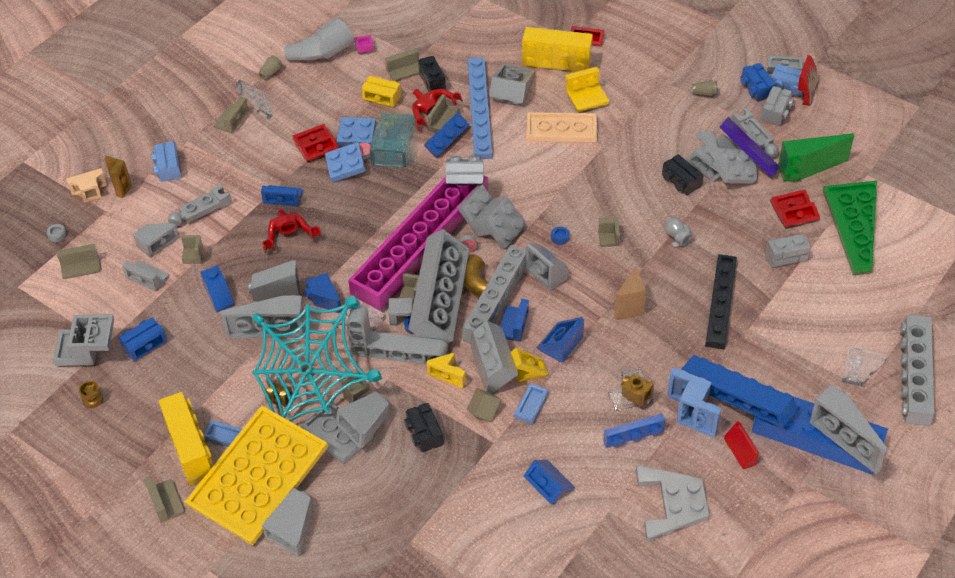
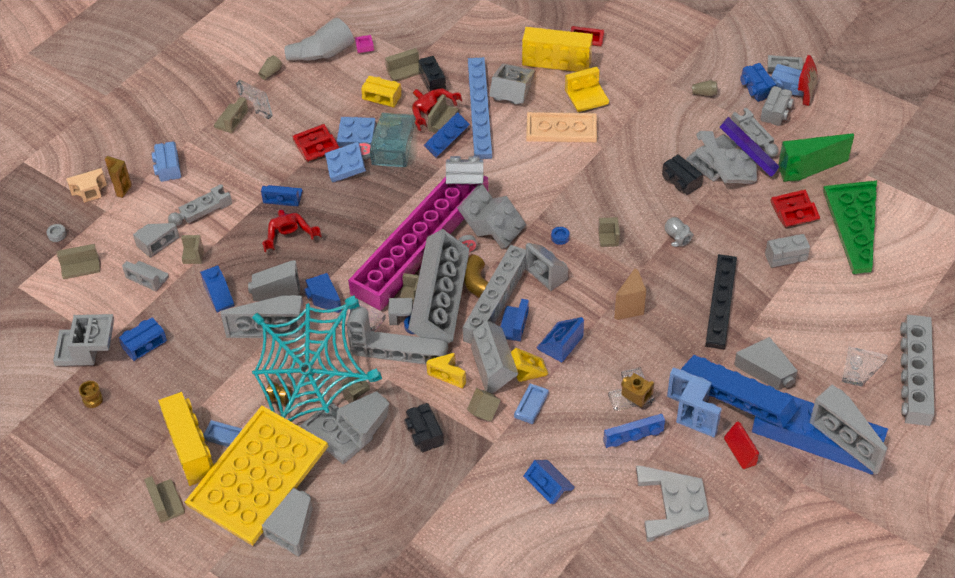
(767, 364): none -> light grey slope

